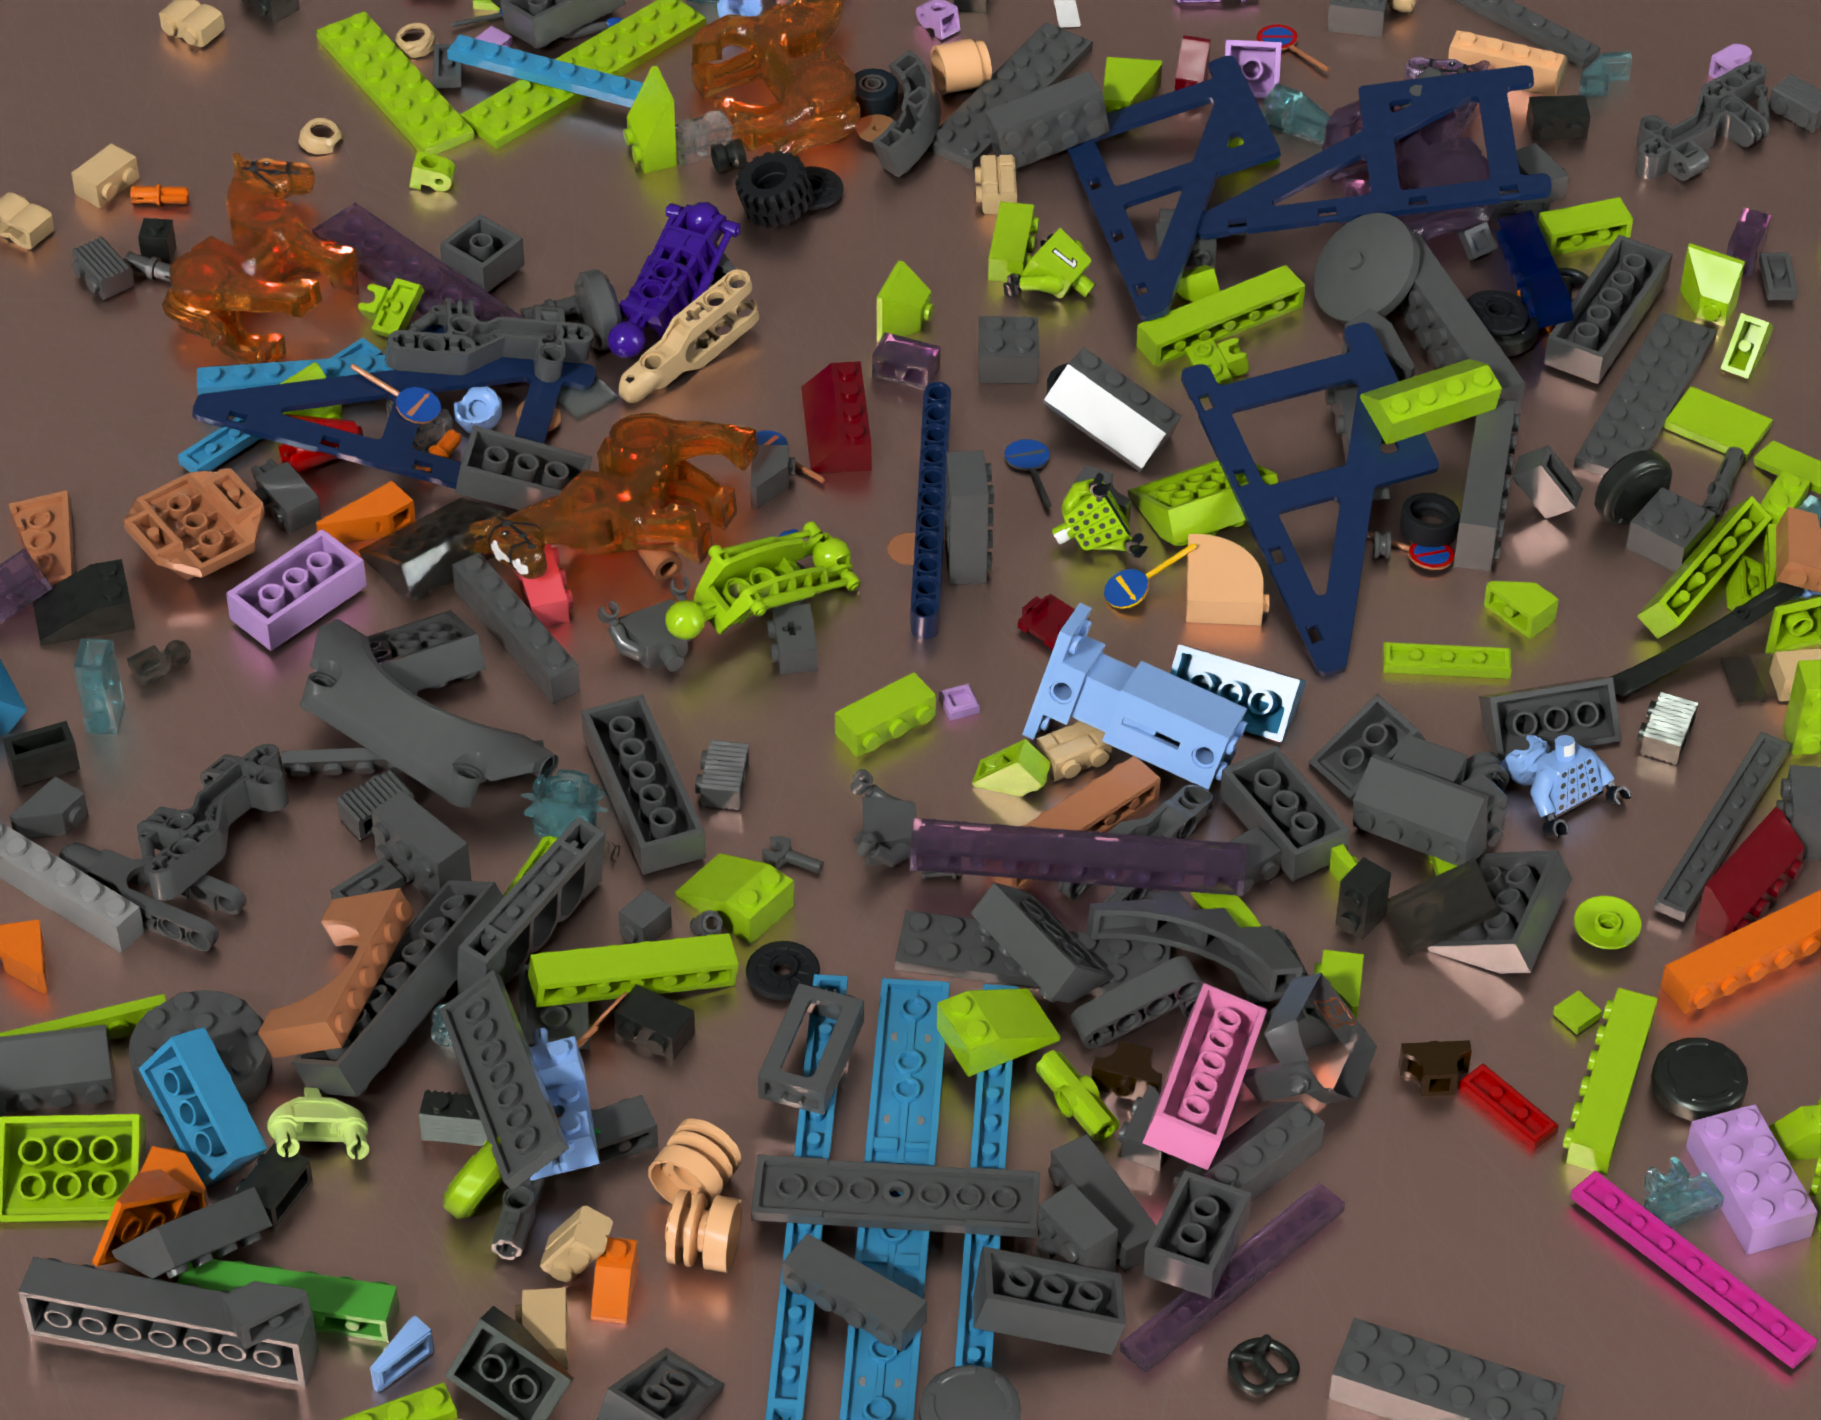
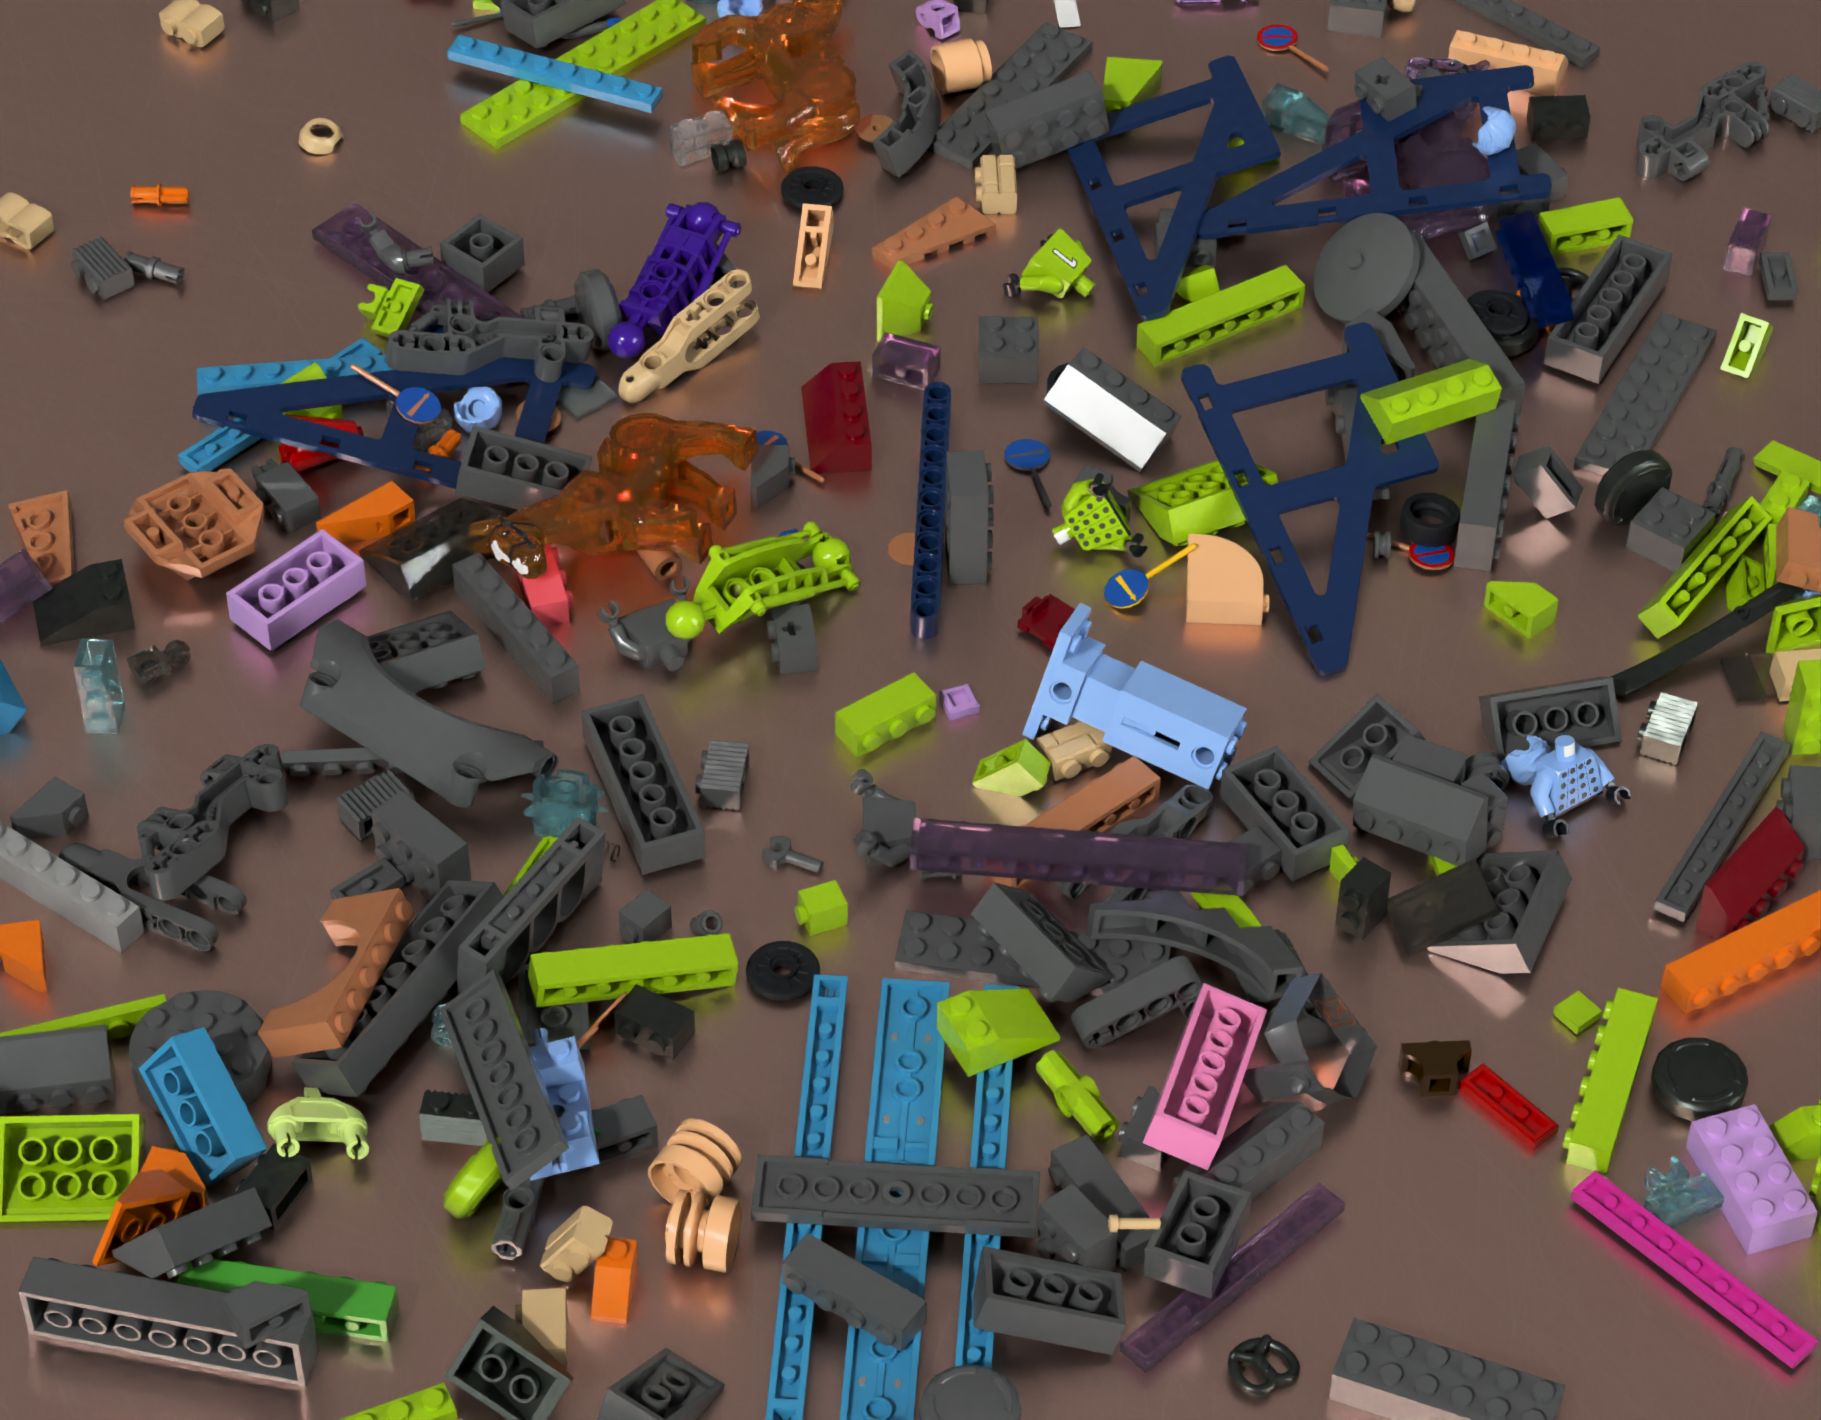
(41, 753): pearl dark grey piece -> none
(105, 175): tan brick -> none
(157, 239): pearl dark grey brick -> none
(269, 247): clear orange animal -> none
(393, 254): none -> dark grey arm
(395, 84): lime plate -> none
(403, 1353): light blue slope -> none
(417, 48): tan piece -> none
(432, 172): lime leg -> none
(445, 72): dark grey plate -> none
(495, 36): lavender tile -> none
(652, 125): lime slope -> none
(743, 892): lime slope -> none
(774, 189): black tyre -> none
(813, 246): none -> light nougat slope
(815, 1091): dark grey piece -> none
(822, 908): none -> lime brick
(876, 92): black wheel -> none
(934, 233): none -> nougat wing
(1012, 240): lime brick -> none
(1116, 1223): none -> tan piece
(1126, 1071): dark brown brick -> none
(1192, 61): slope -> none
(1225, 361): lime plate -> none
(1258, 63): lavender slope -> none
(1268, 695): slope -> none
(1344, 974): lime slope -> none
(1385, 89): none -> dark grey brick
(1447, 660): lime tile -> none
(1496, 132): none -> light blue hair
(1606, 68): clear light blue slope -> none
(1607, 922): lime dish -> none
(1711, 283): lime slope -> none
(1717, 422): lime tile -> none
(1729, 59): lavender leg -> none

